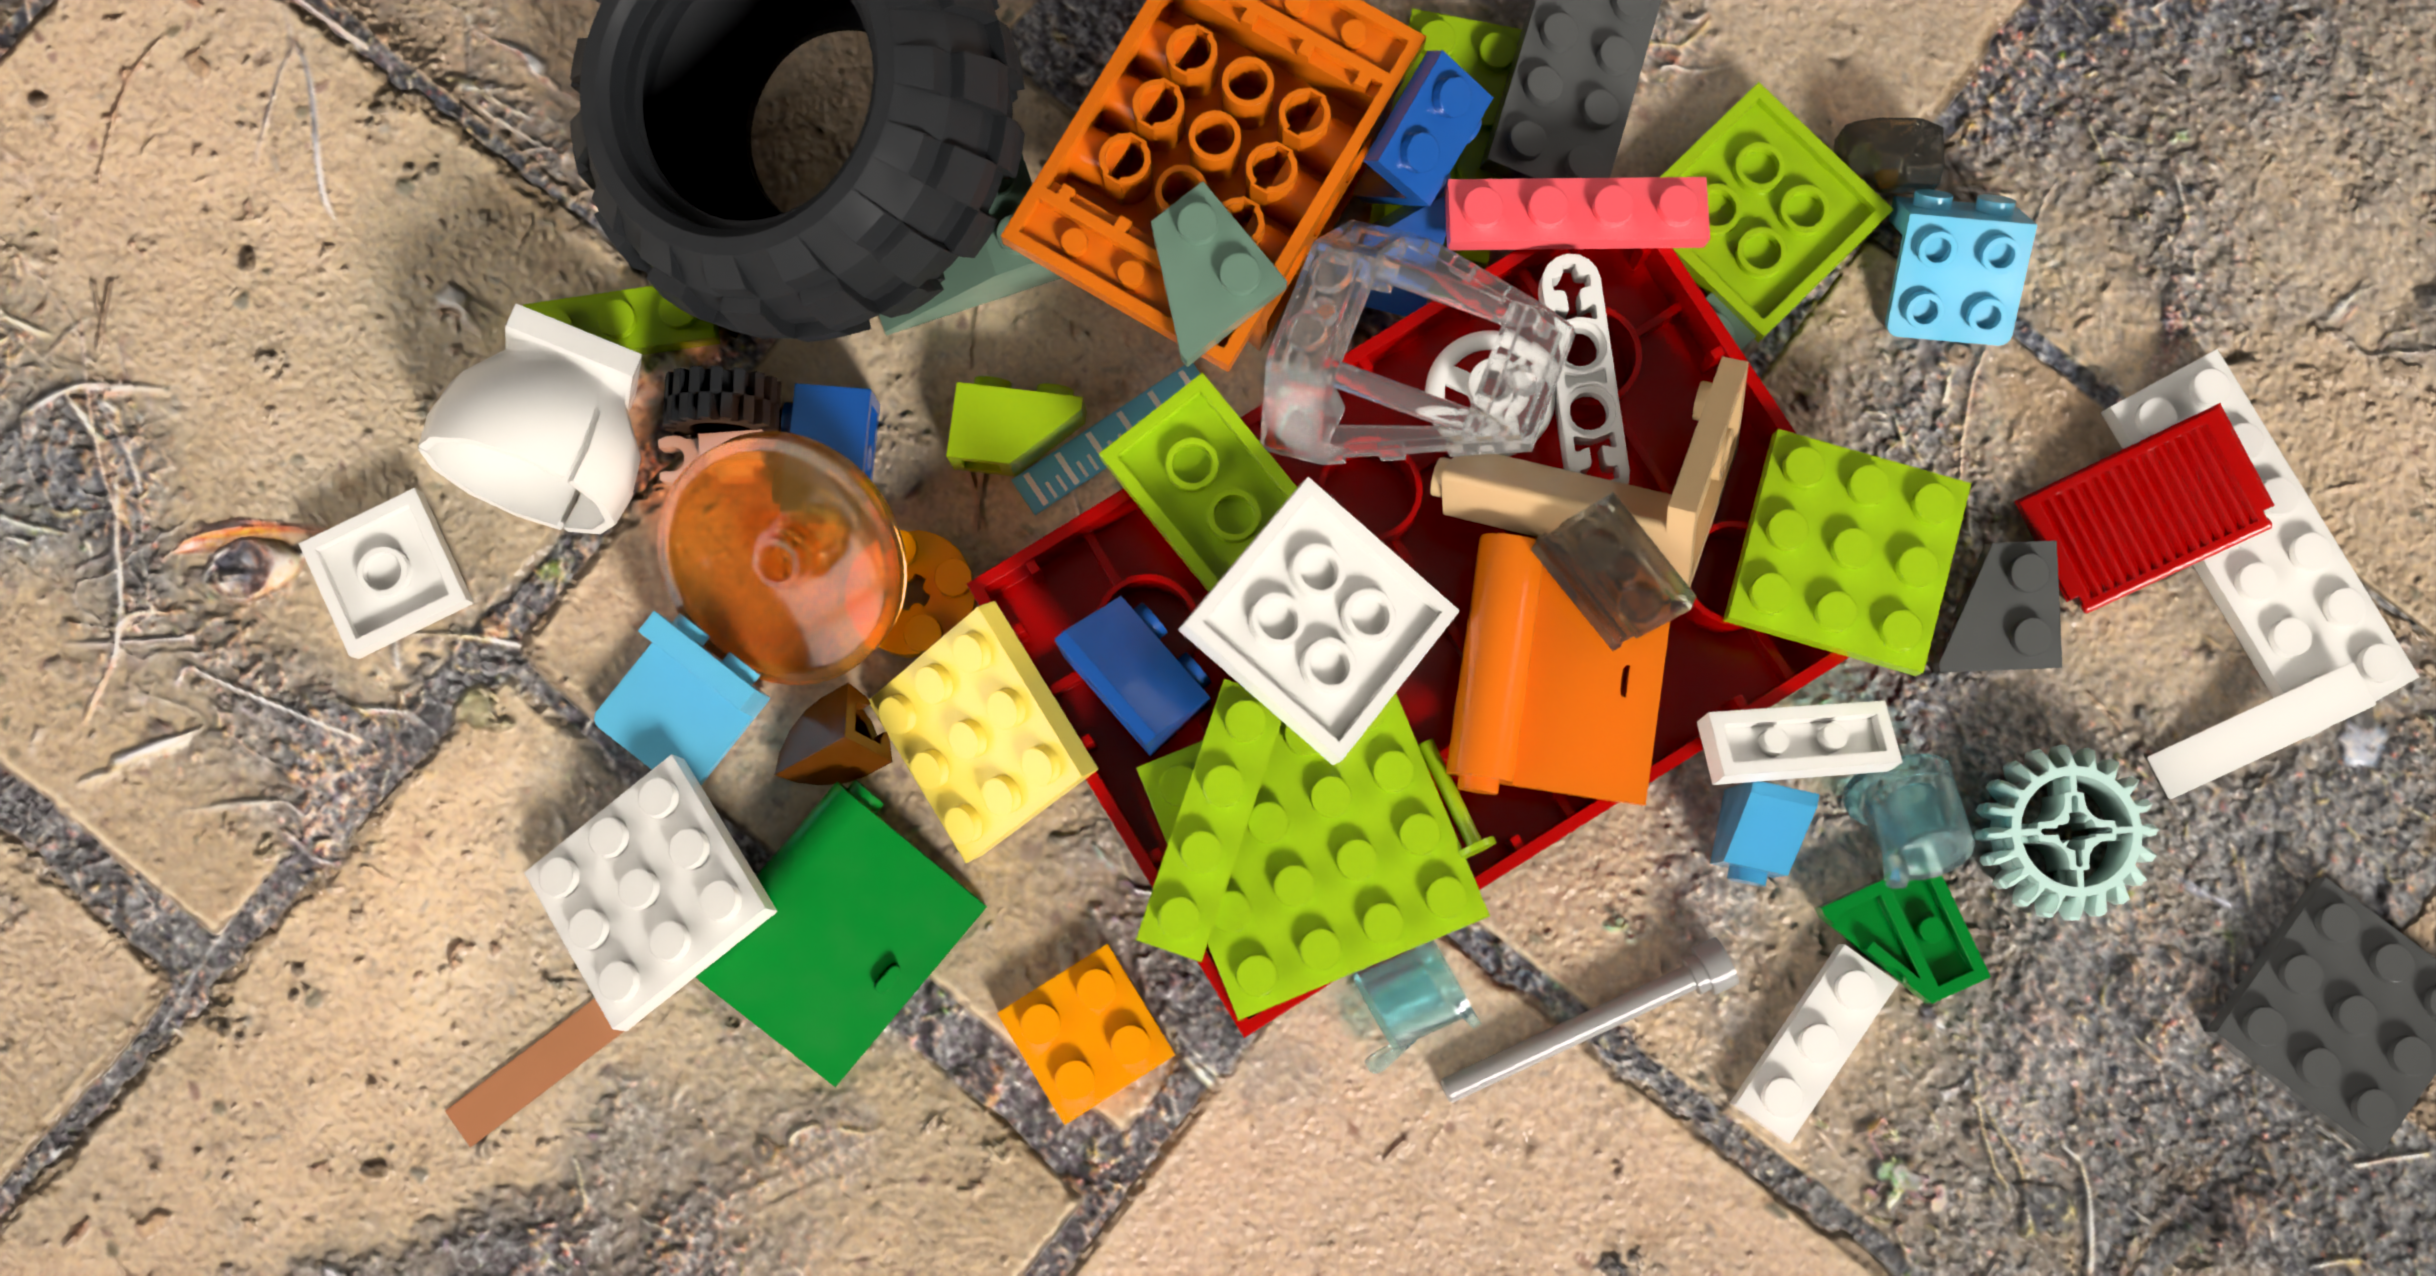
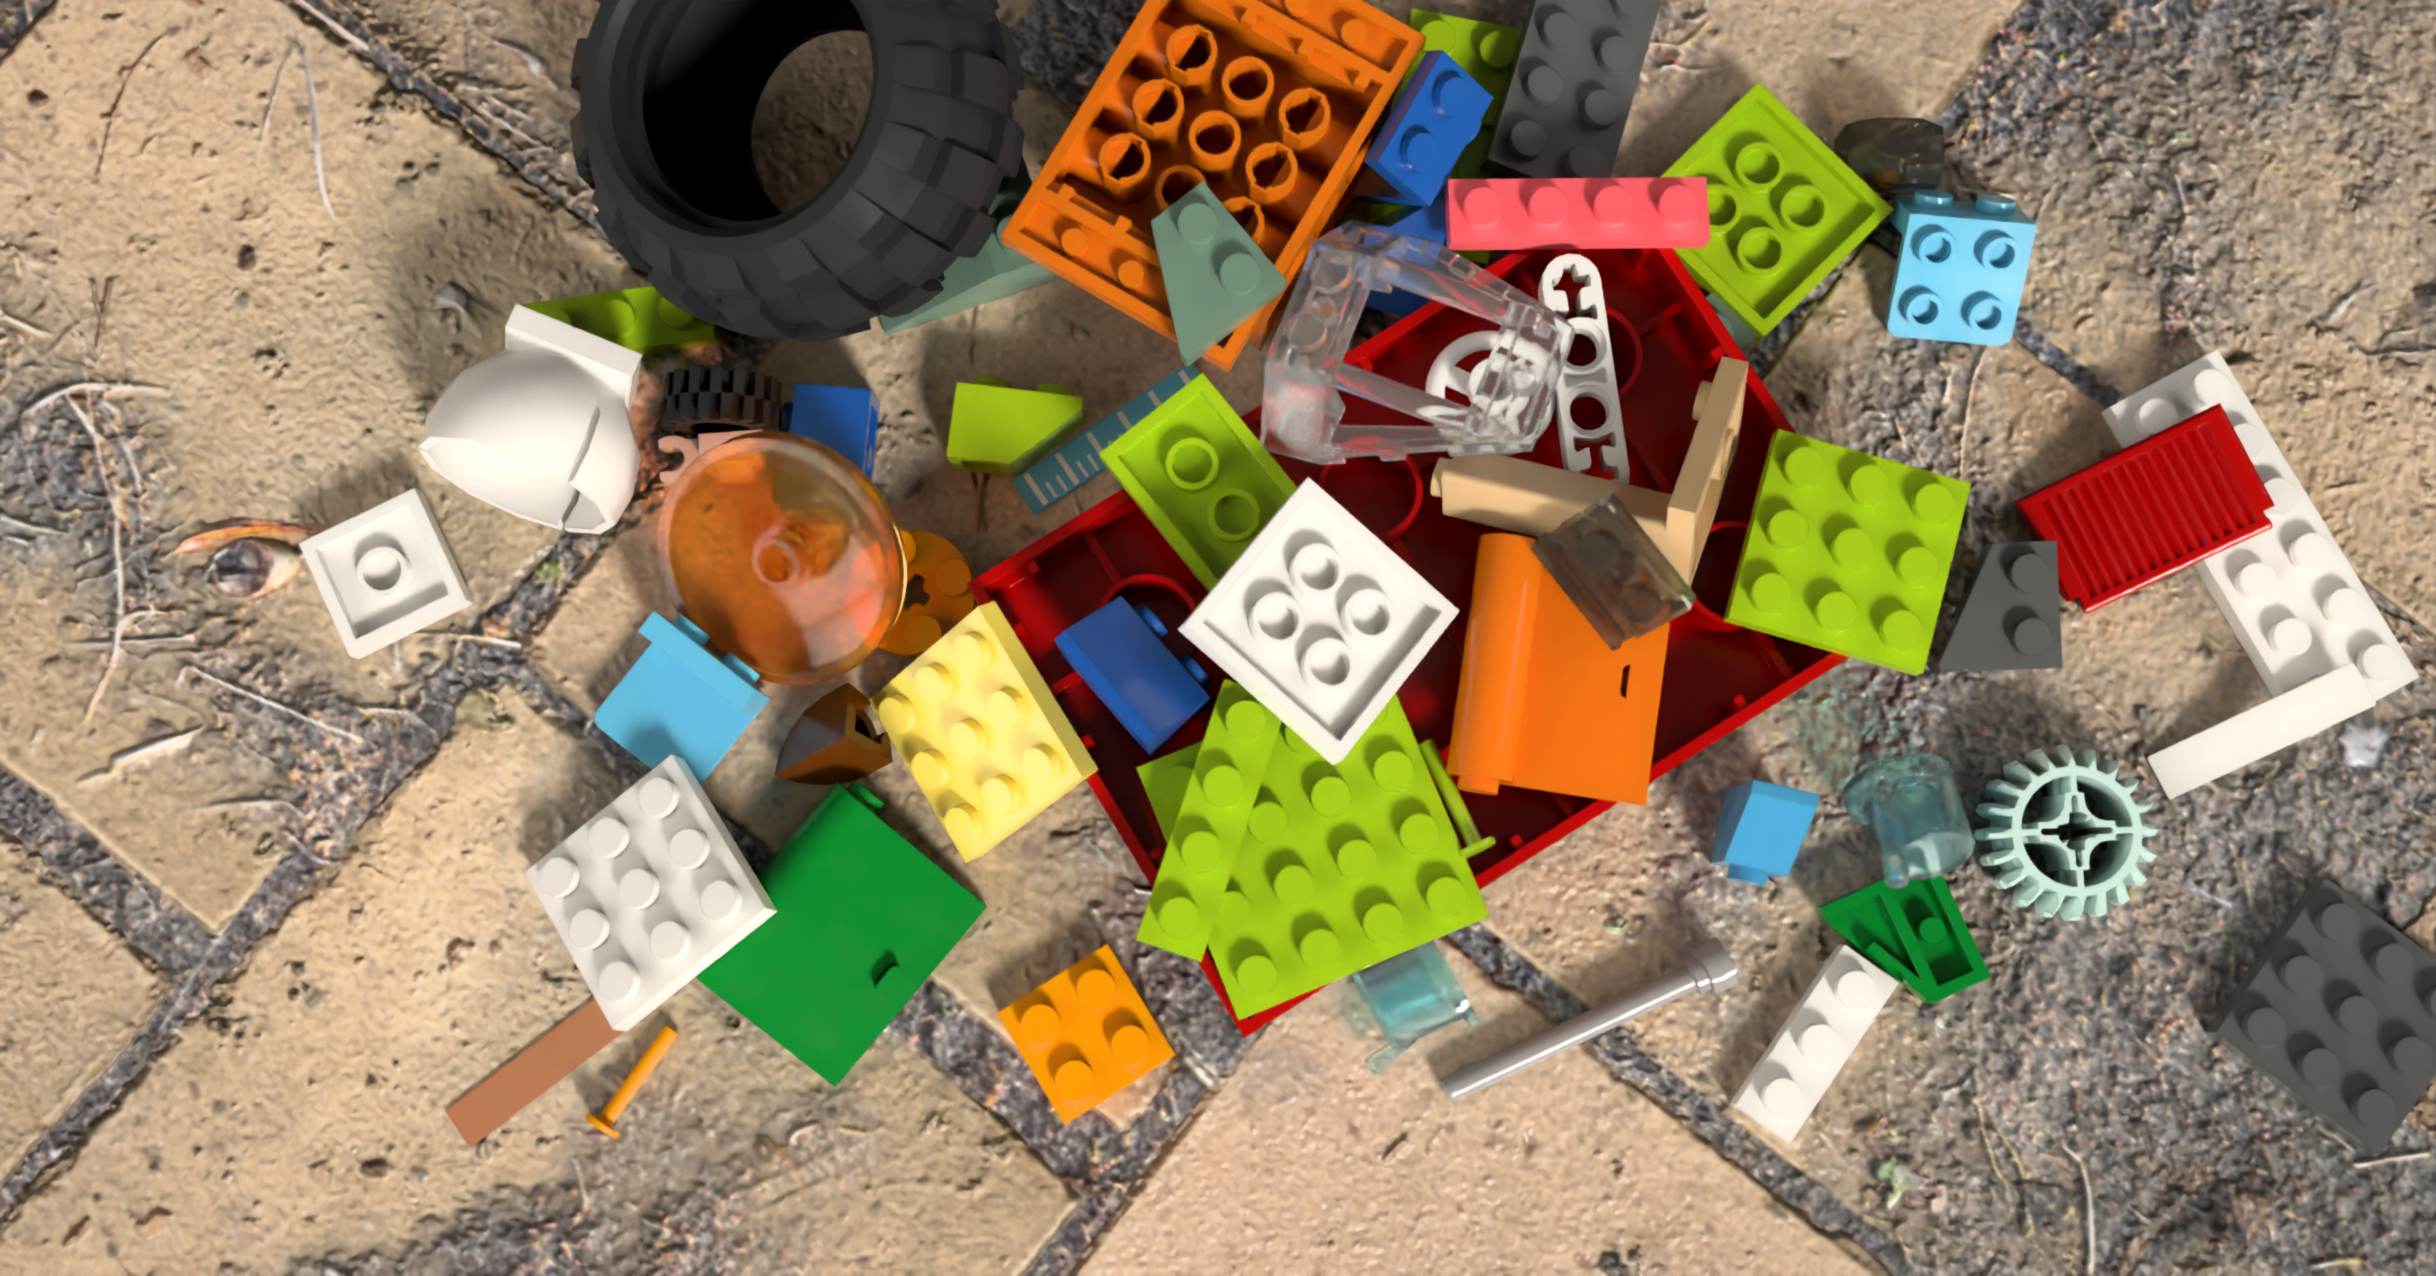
(632, 1083): none -> light orange pin
(1798, 742): white plate -> none

